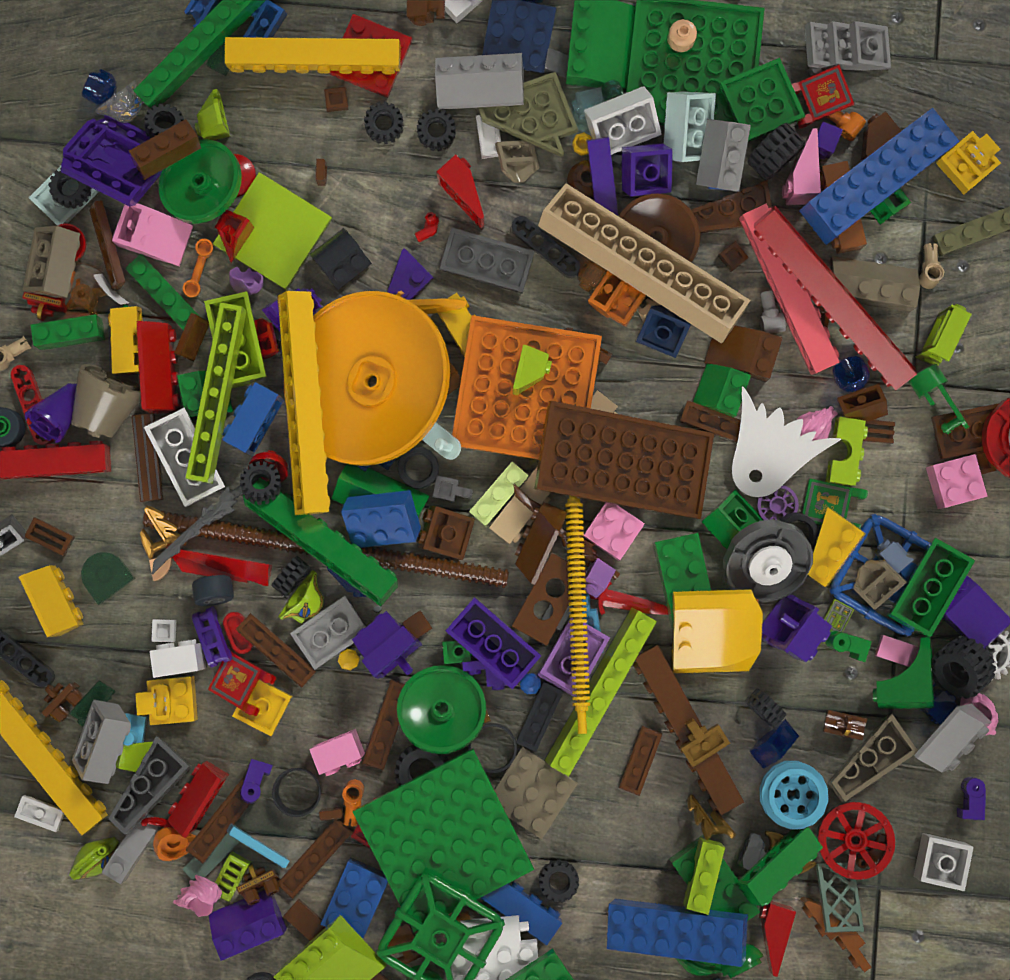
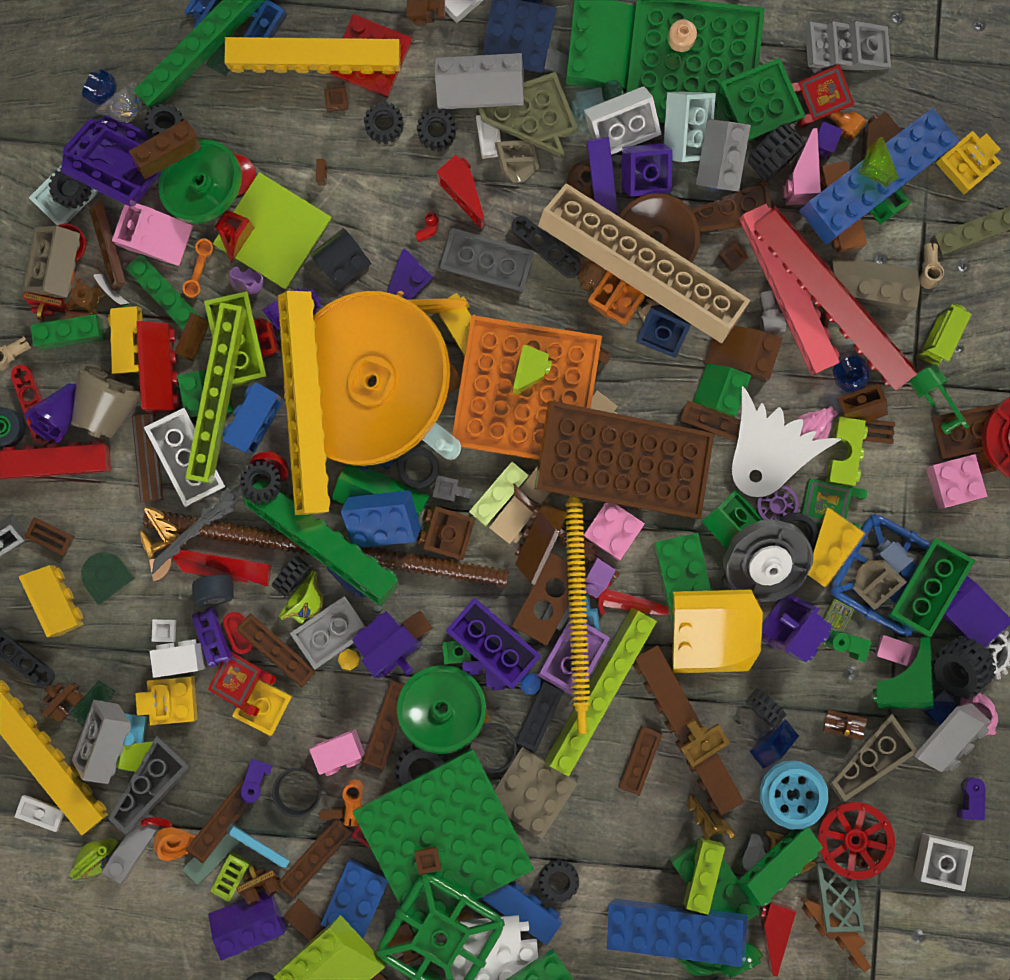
(196, 798): red slope -> none
(199, 896): bright pink hair -> none
(212, 118): lime slope -> none
(427, 860): none -> reddish brown tile
(580, 144): yellow tile -> none
(878, 164): none -> clear neon green slope

